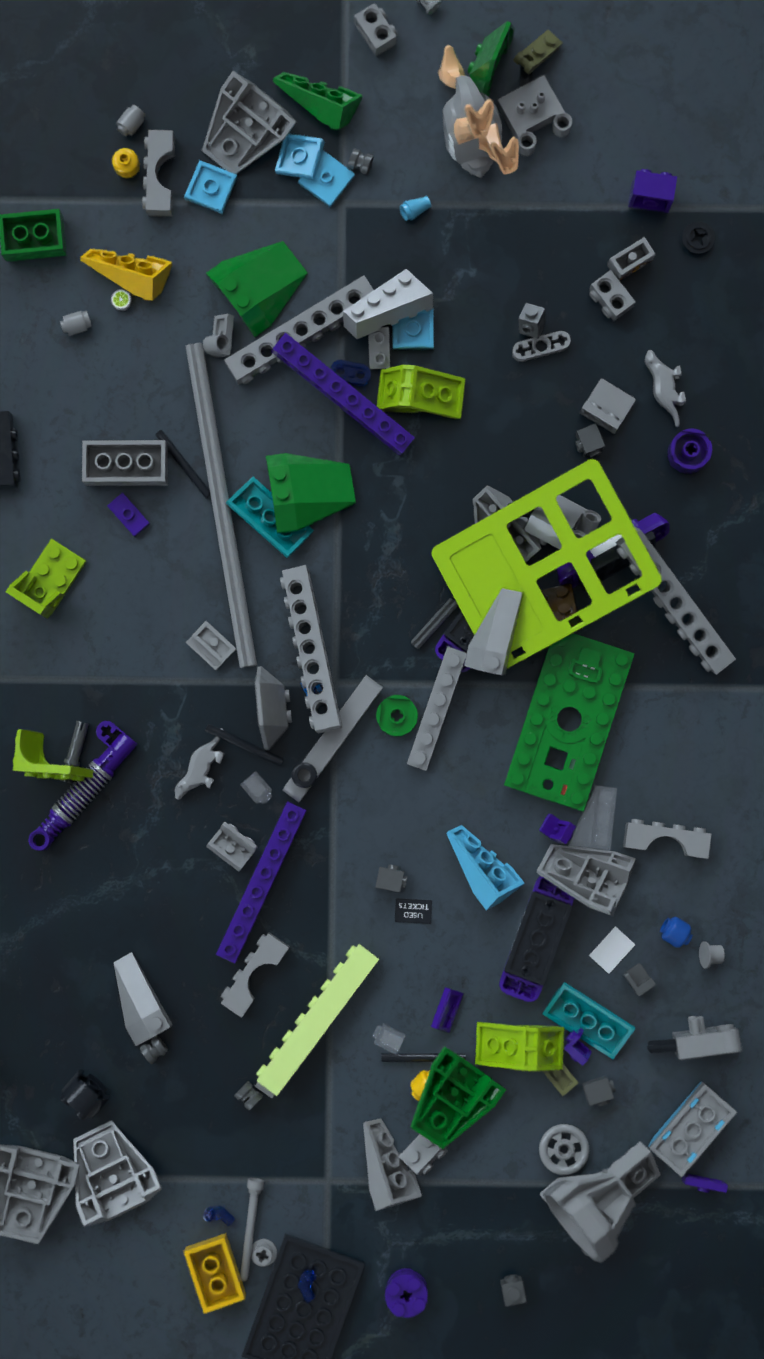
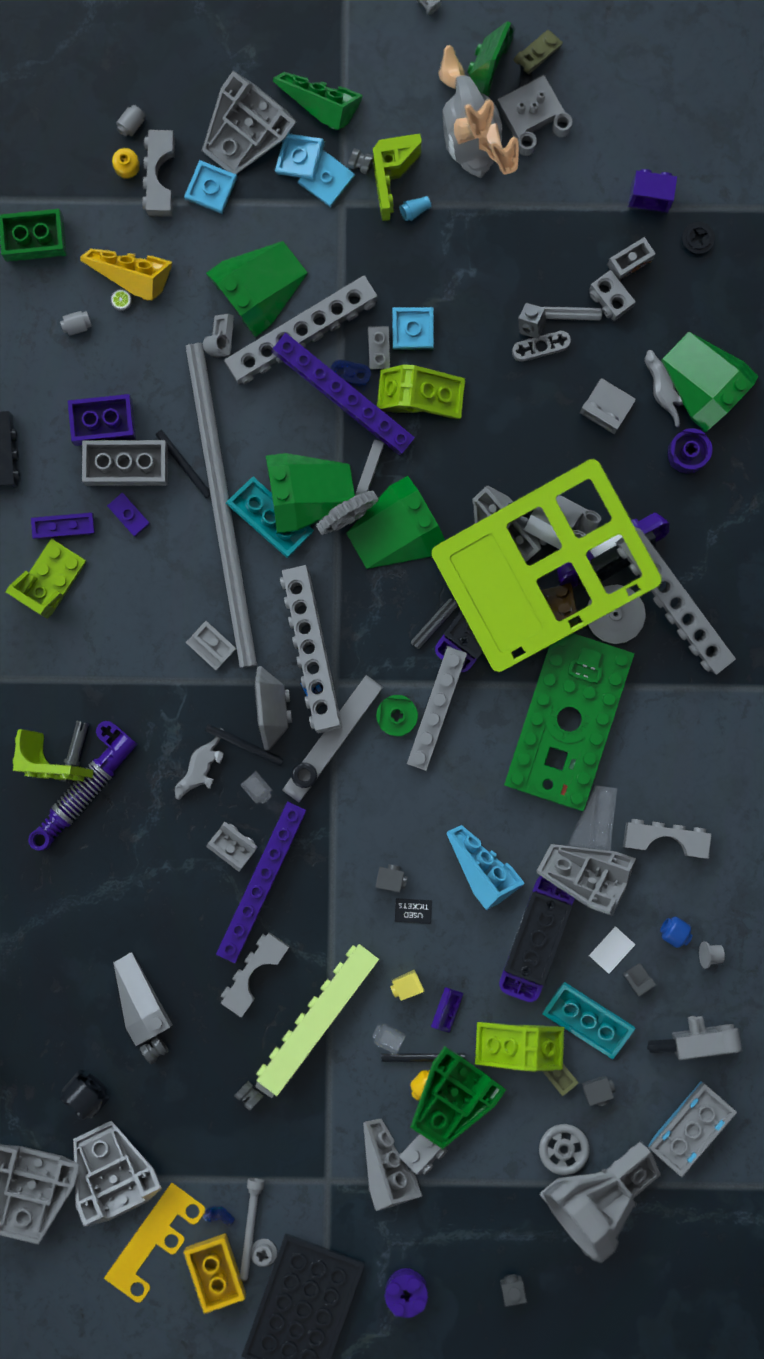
(62, 525): none -> dark purple plate
(101, 419): none -> dark purple brick
(150, 1233): none -> yellow piece
(305, 1284): clear blue arm -> none
(347, 512): none -> light grey gear
(370, 467): none -> light grey beam
(371, 31): light grey brick -> none
(387, 304): light grey wedge -> none
(396, 528): none -> green wedge
(397, 156): none -> lime bracket
(407, 985): none -> light yellow slope
(493, 640): light grey wedge -> none
(557, 829): dark purple bracket -> none
(573, 313): none -> light grey axle
(576, 1048): dark purple bracket -> none
(589, 441): dark grey brick -> none
(625, 625): none -> light grey piece
(704, 1183): dark purple plate -> none
(707, 379): none -> green wedge

